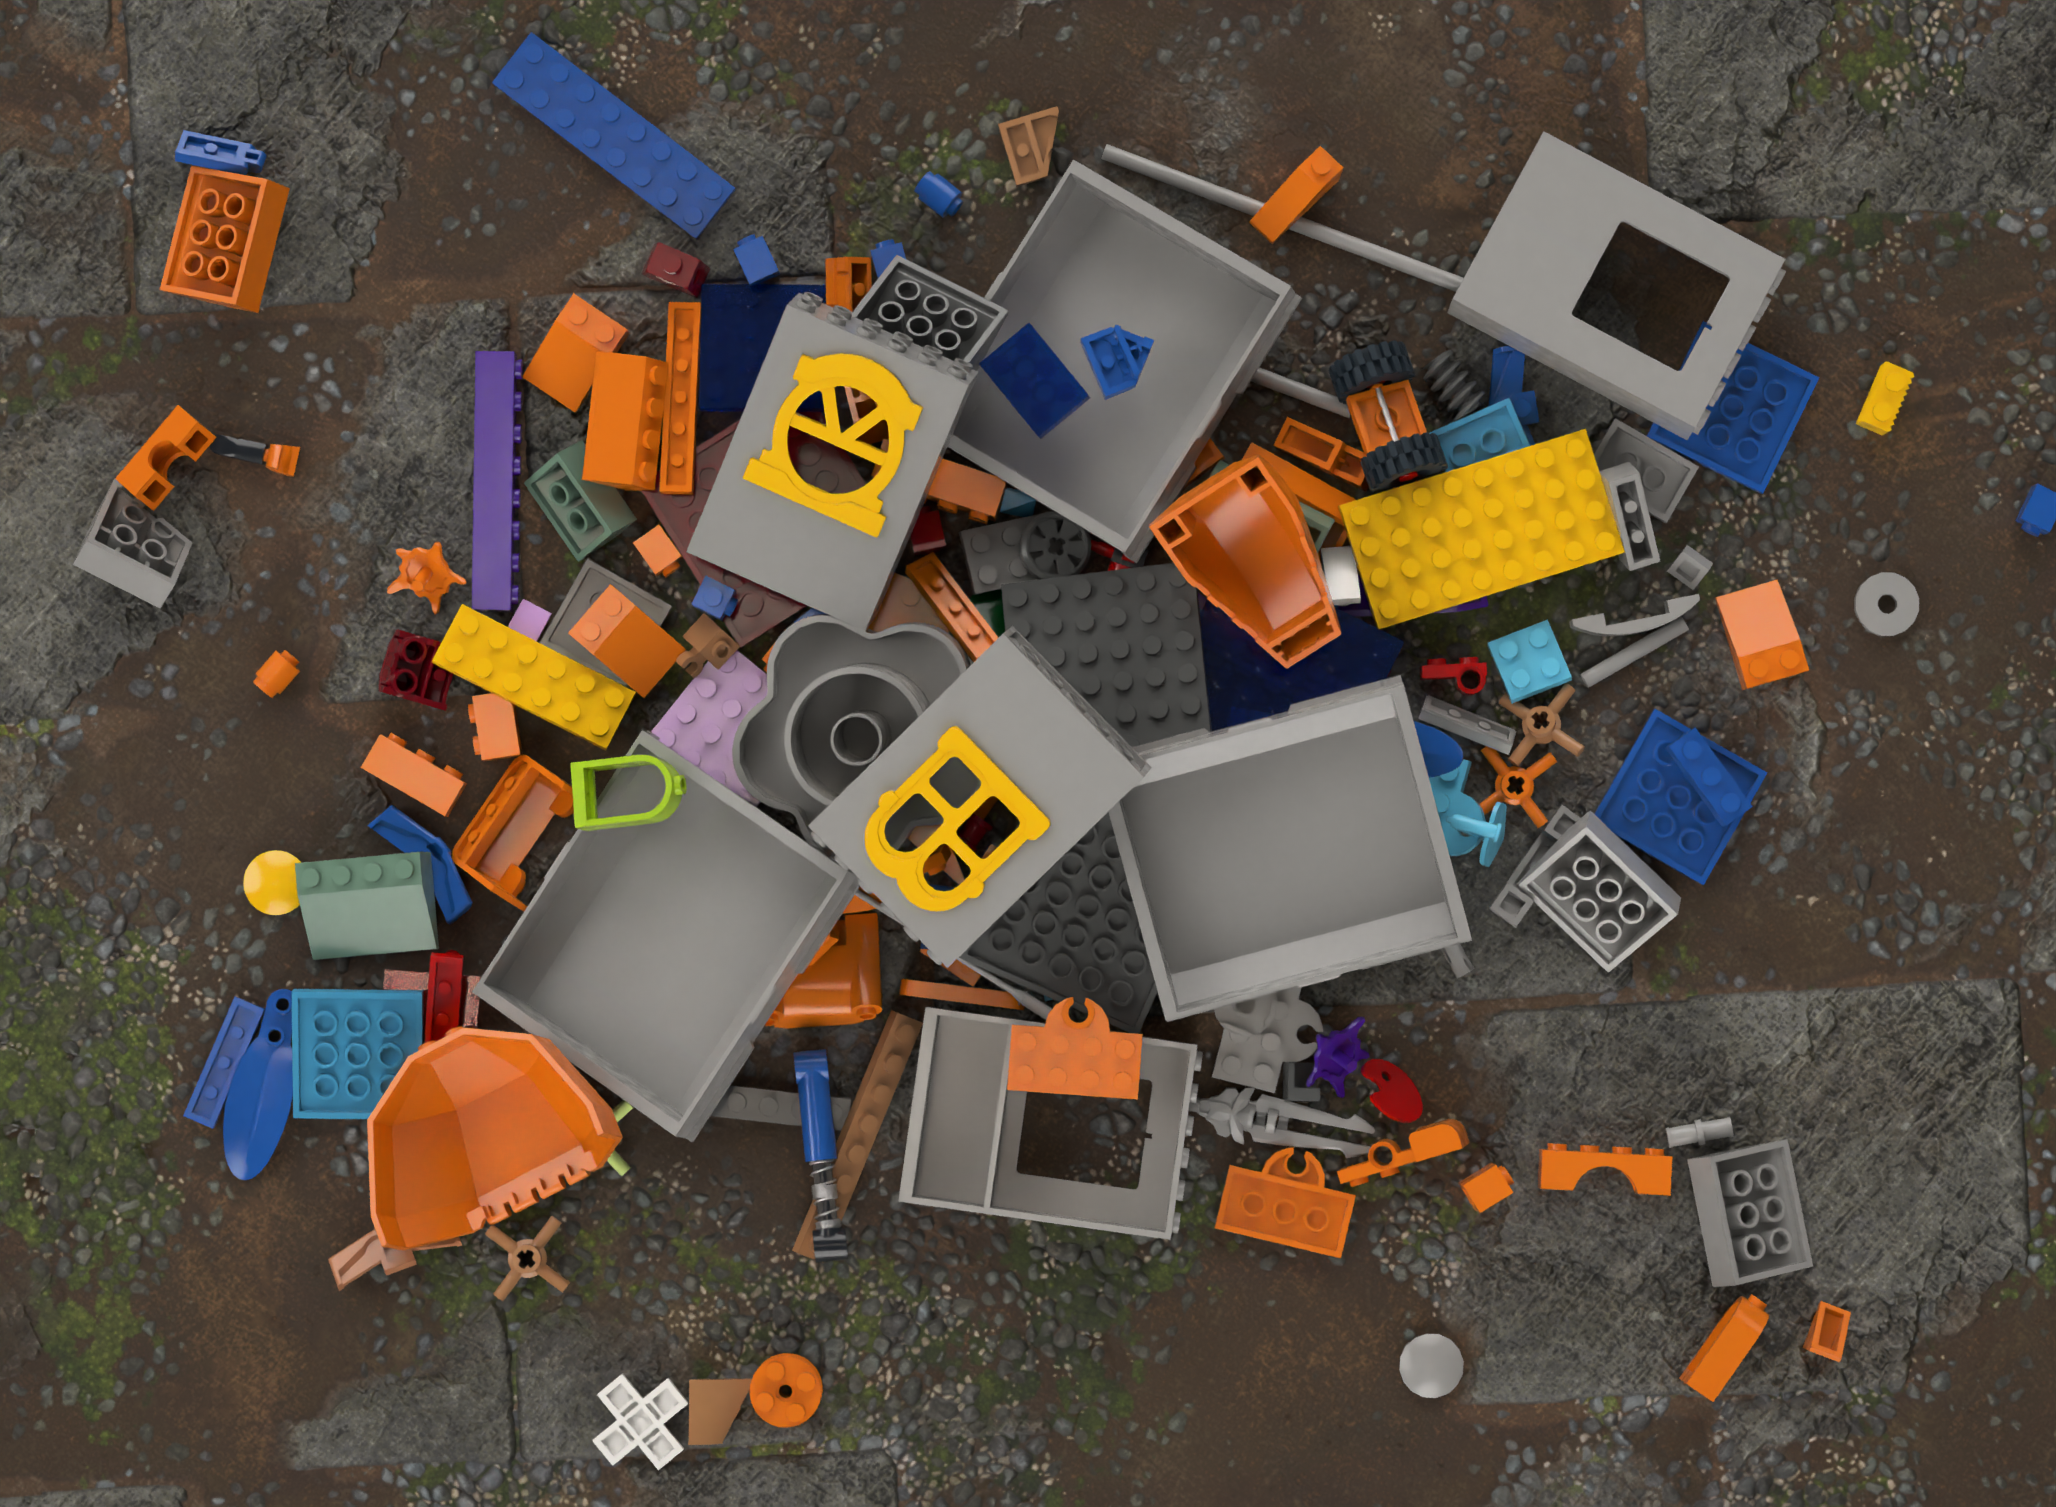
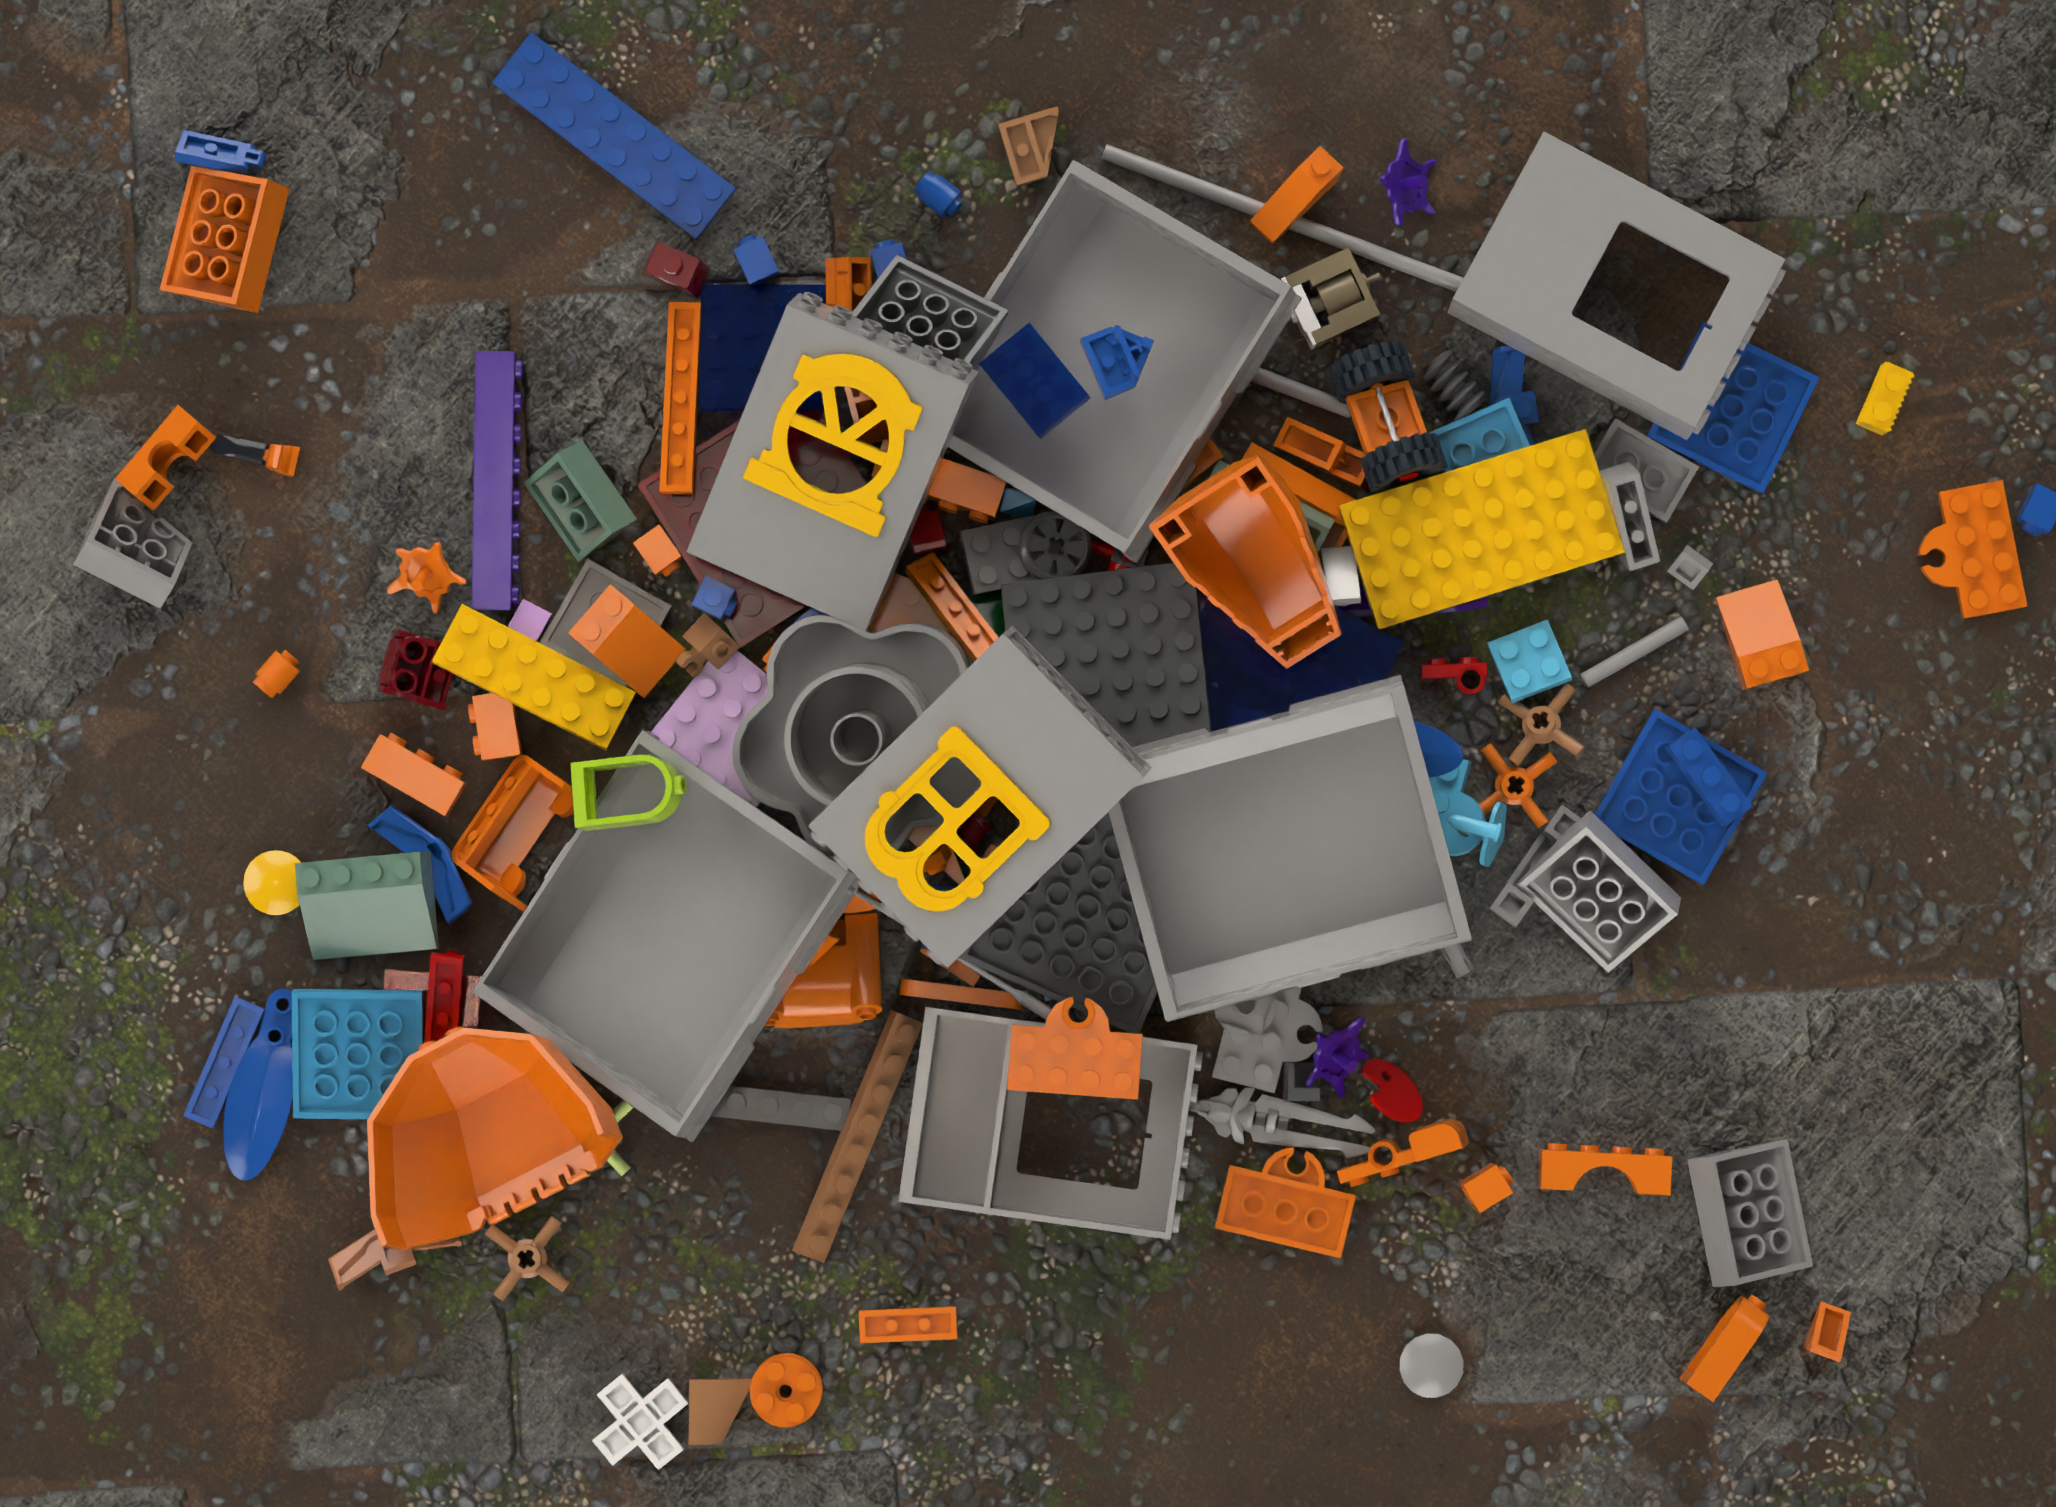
(568, 352): orange slope -> none
(625, 421): orange slope -> none
(820, 1151): piece -> none
(908, 1324): none -> orange plate
(1340, 293): none -> dark tan piece
(1407, 184): none -> dark purple piece
(1467, 724): light grey tile -> none
(1597, 626): light grey slope -> none
(1699, 1132): light grey pin -> none
(1905, 600): light grey tile -> none
(1976, 550): none -> orange plate

